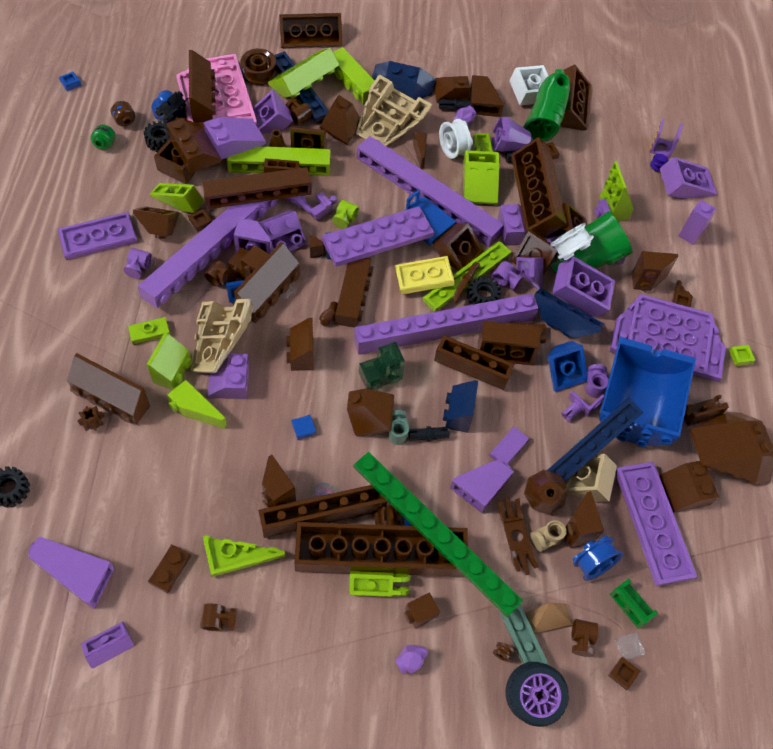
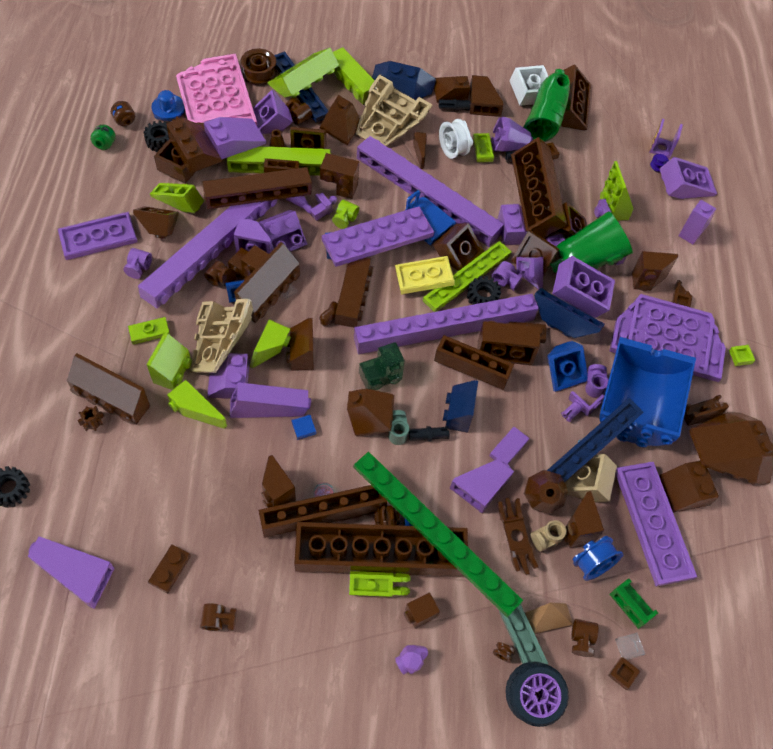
(70, 81): blue tile -> none
(107, 645): medium lavender slope -> none
(176, 102): black hinge -> none
(200, 220): reddish brown plate -> none
(201, 88): reddish brown slope -> none
(230, 556): lime wing -> none
(268, 401): none -> medium lavender slope
(270, 343): none -> lime slope
(310, 29): reddish brown slope -> none
(316, 247): reddish brown slope -> none
(342, 172): none -> reddish brown brick
(466, 114): medium lavender rock -> none
(467, 278): reddish brown piece -> none
(481, 177): lime slope -> none
(571, 241): white wheel -> none

